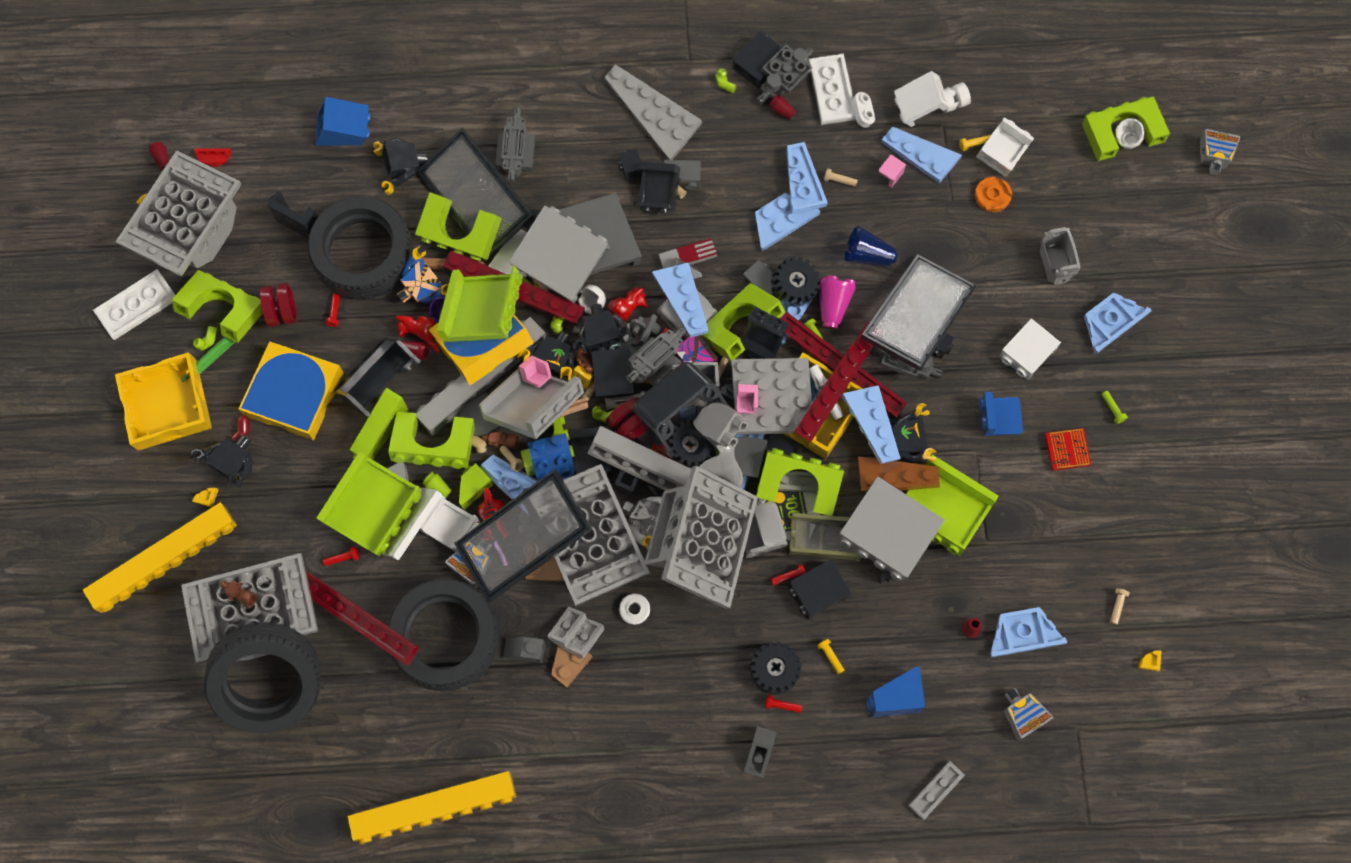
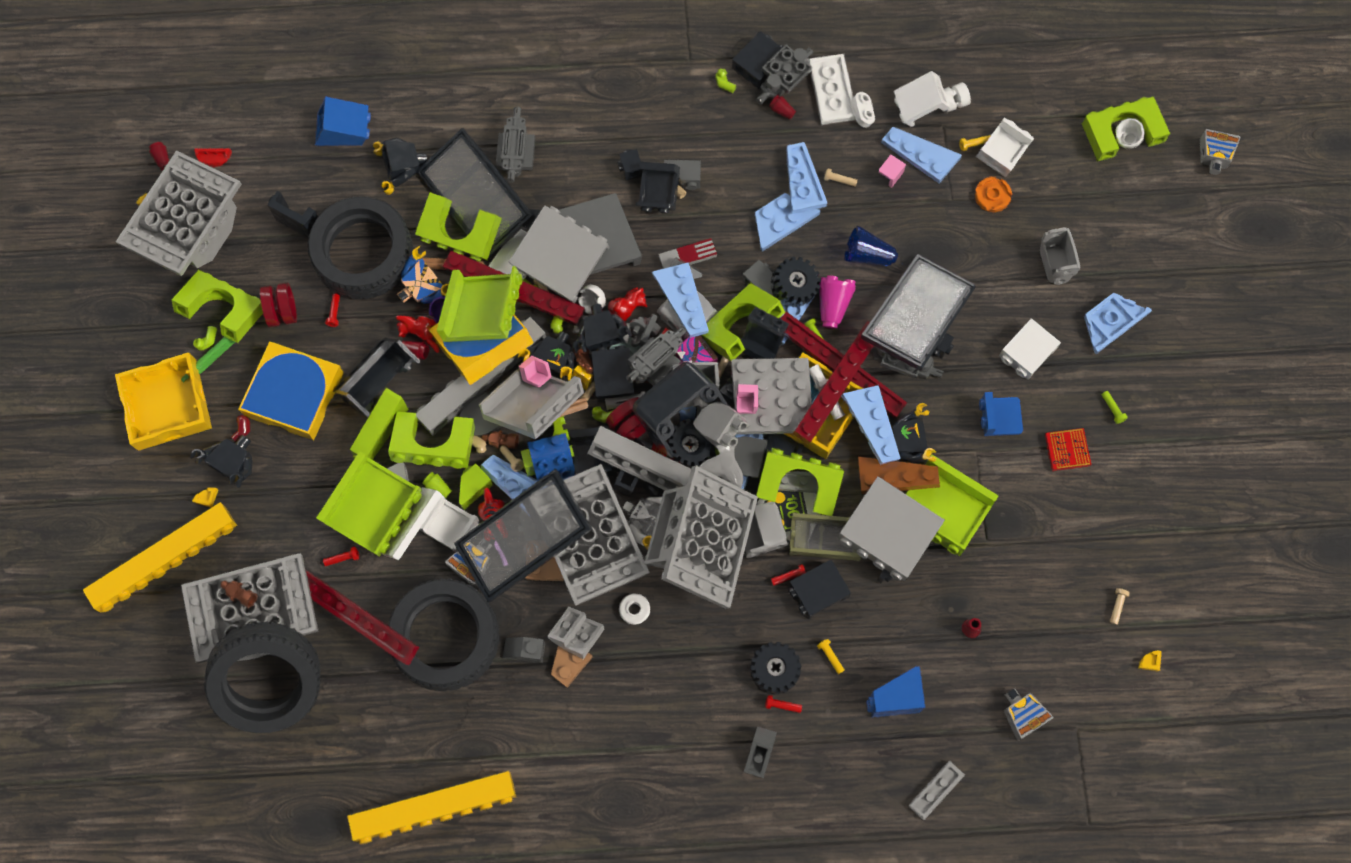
(135, 304): white tile -> none
(659, 117): light grey wing -> none
(1024, 632): light blue wing -> none

